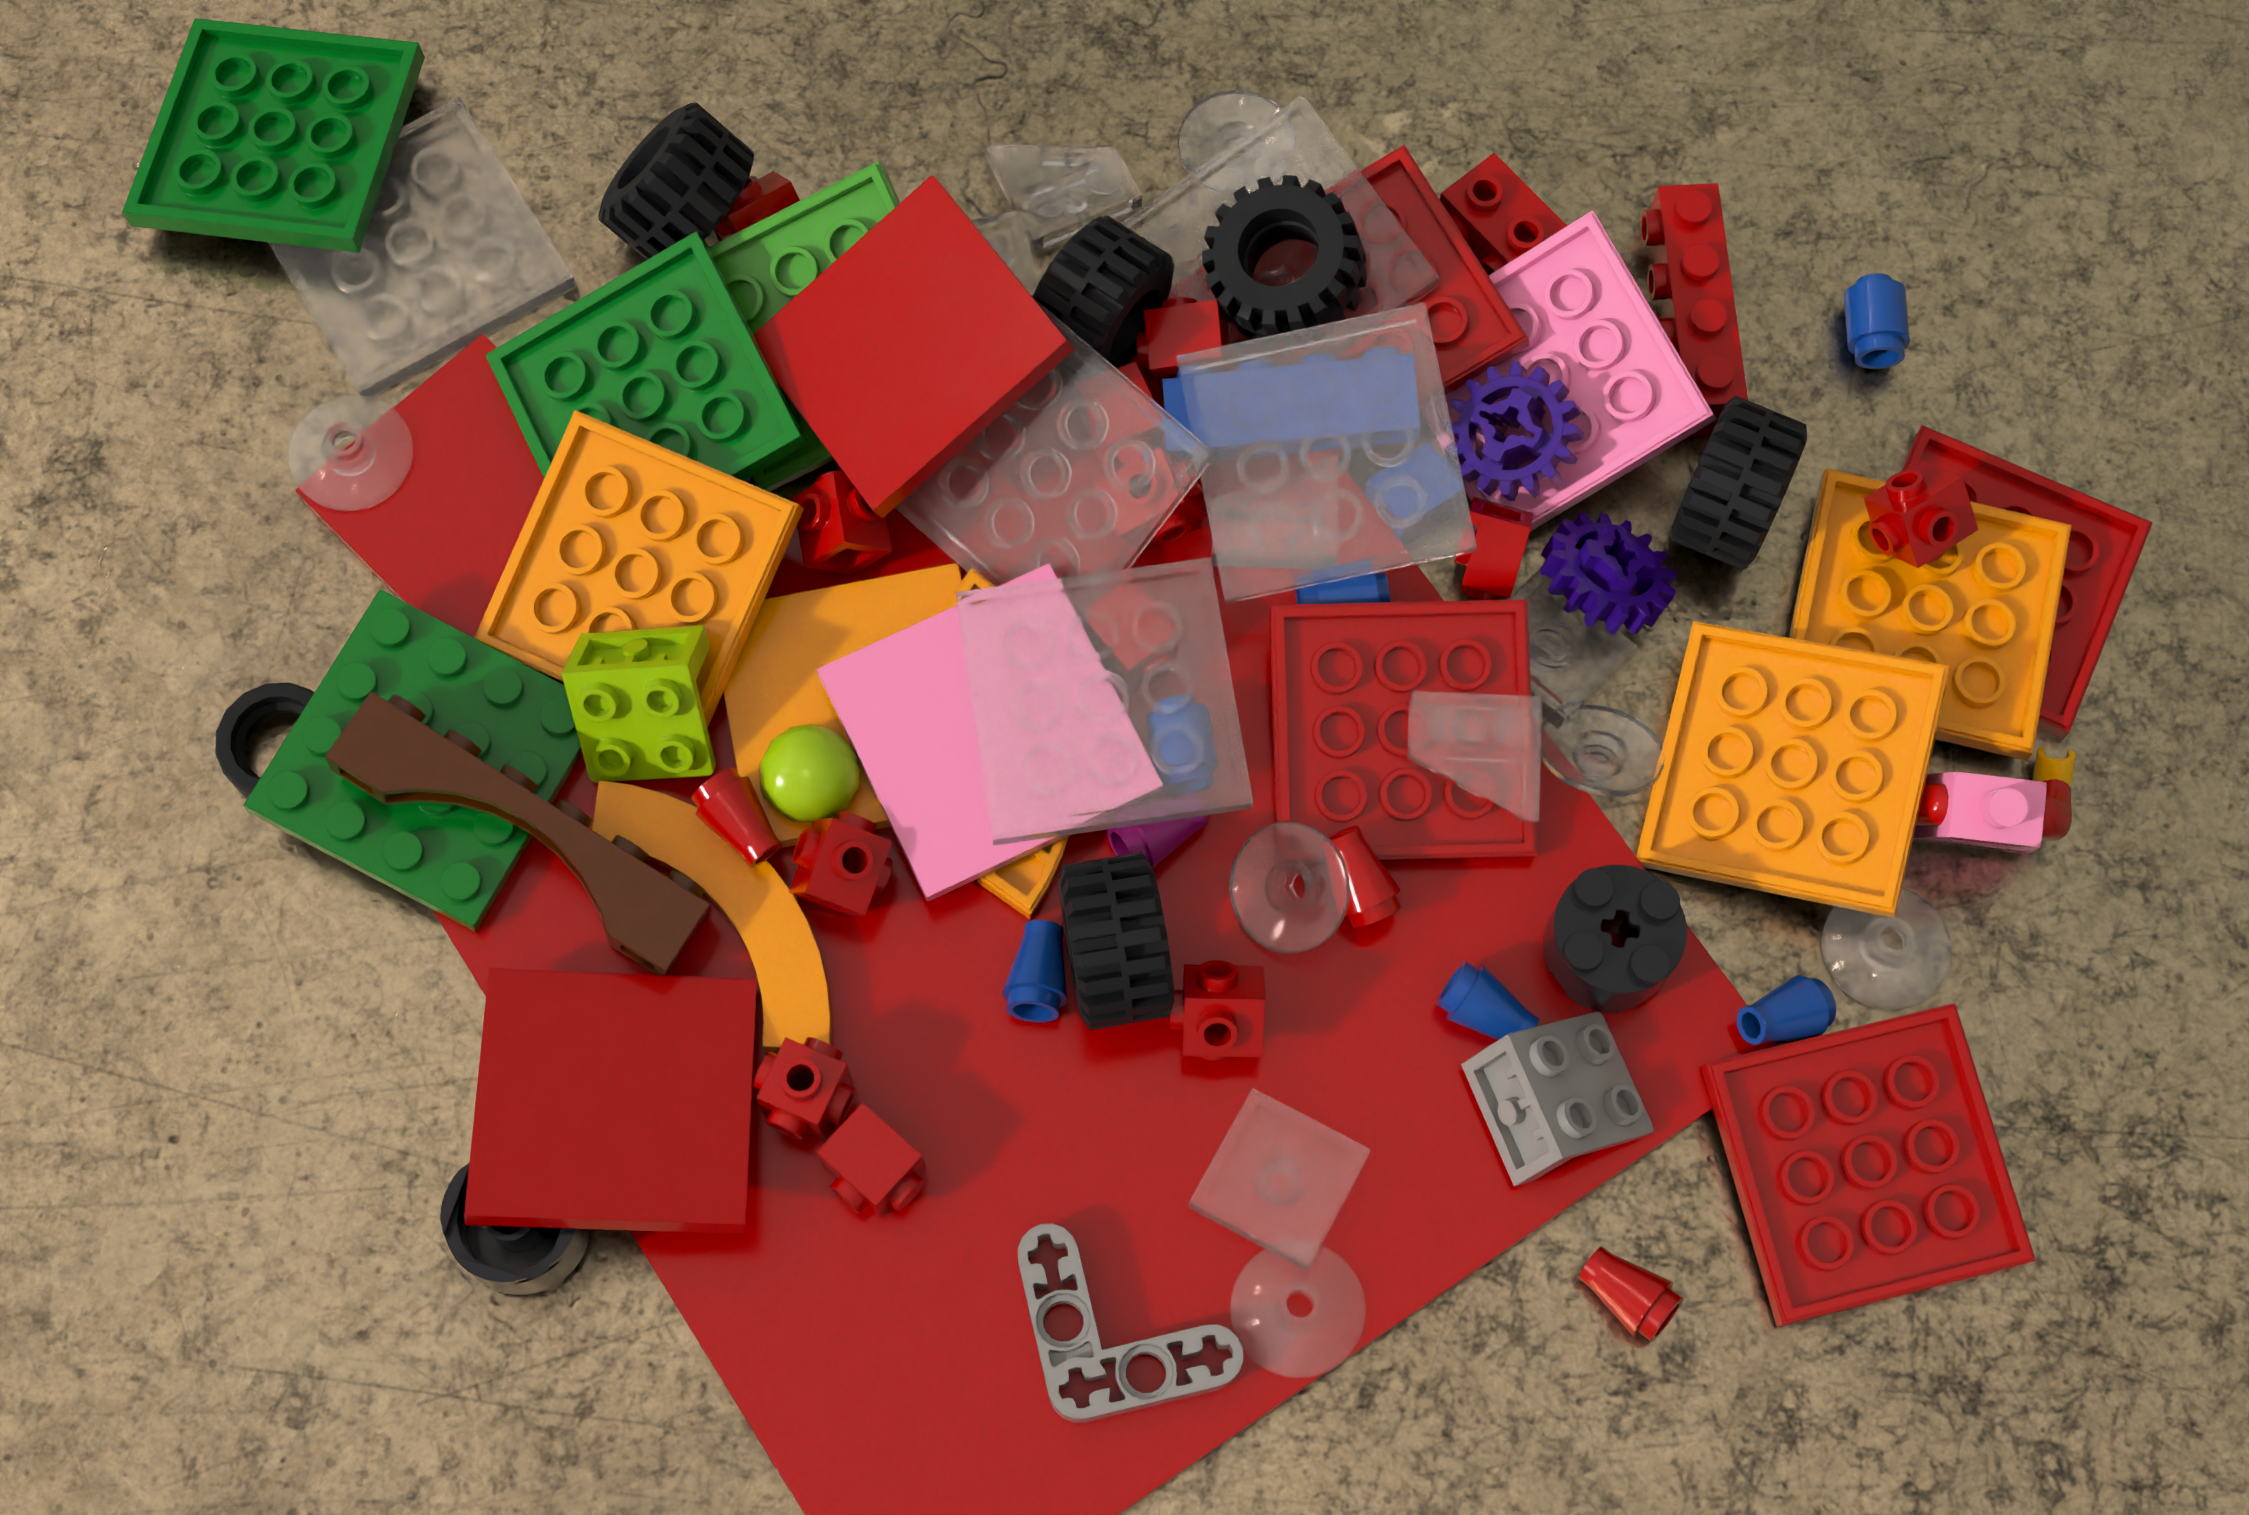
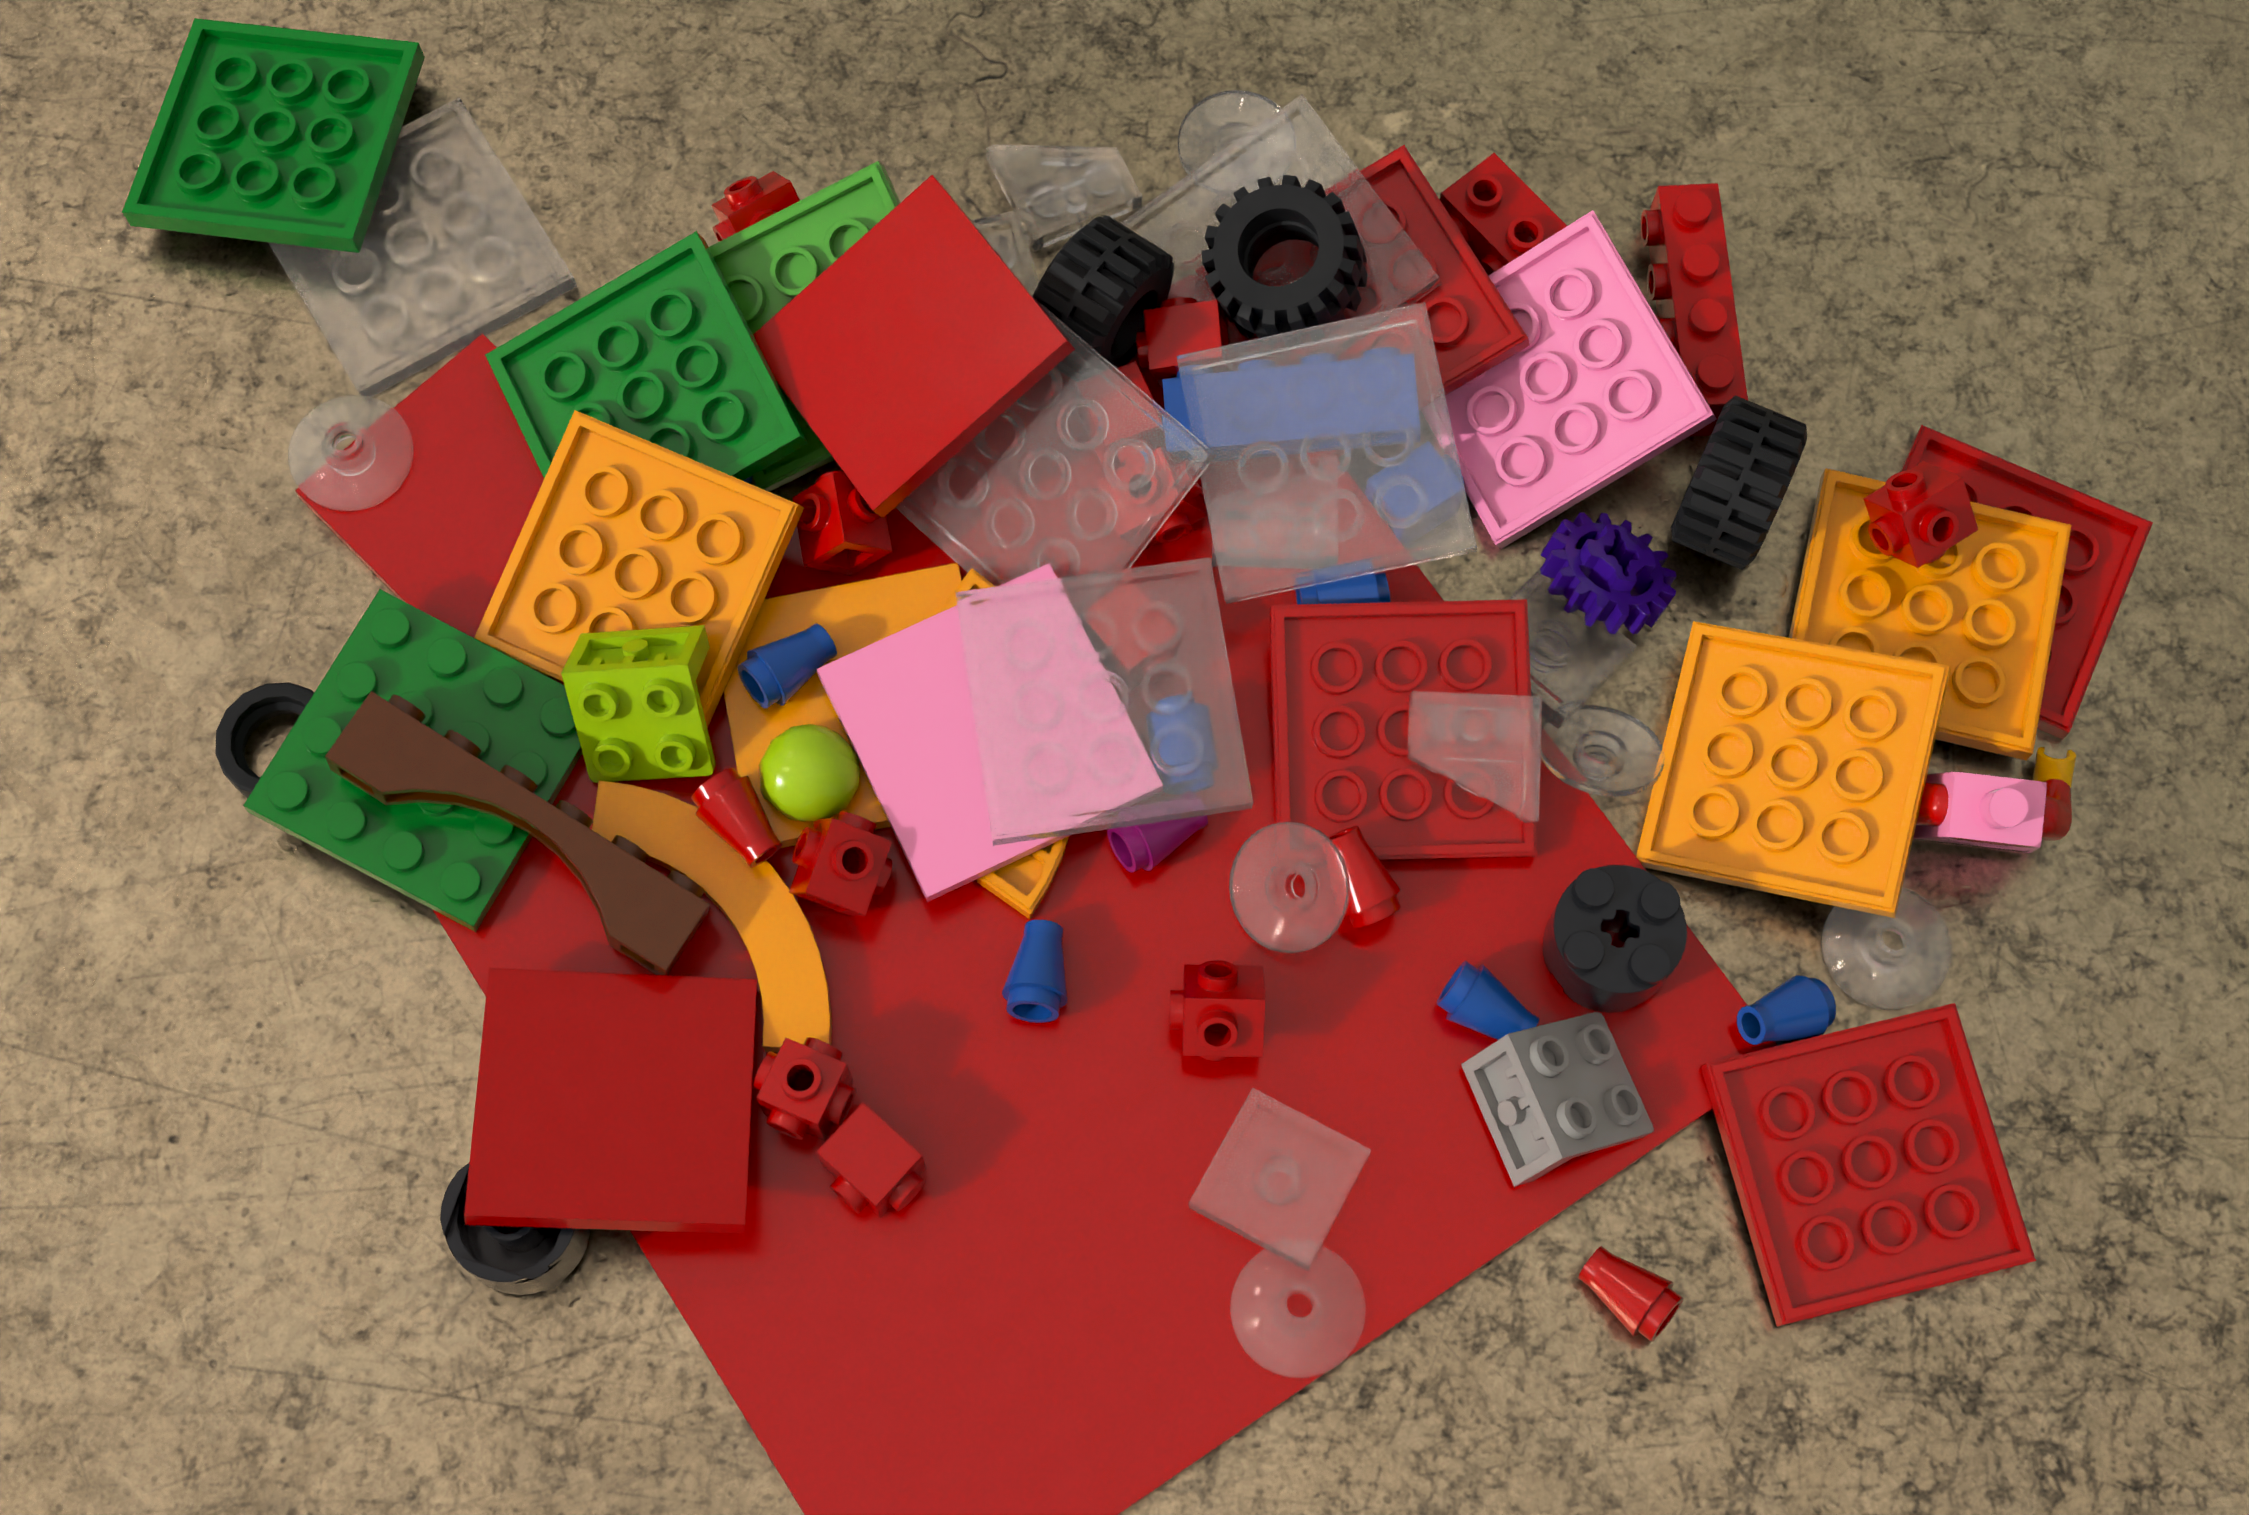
(676, 182): black tyre -> none
(784, 666): none -> blue cone
(1085, 1351): light grey beam -> none
(1116, 941): black tyre -> none
(1500, 548): red brick -> none
(1521, 408): dark purple gear -> none
(1877, 321): blue brick -> none

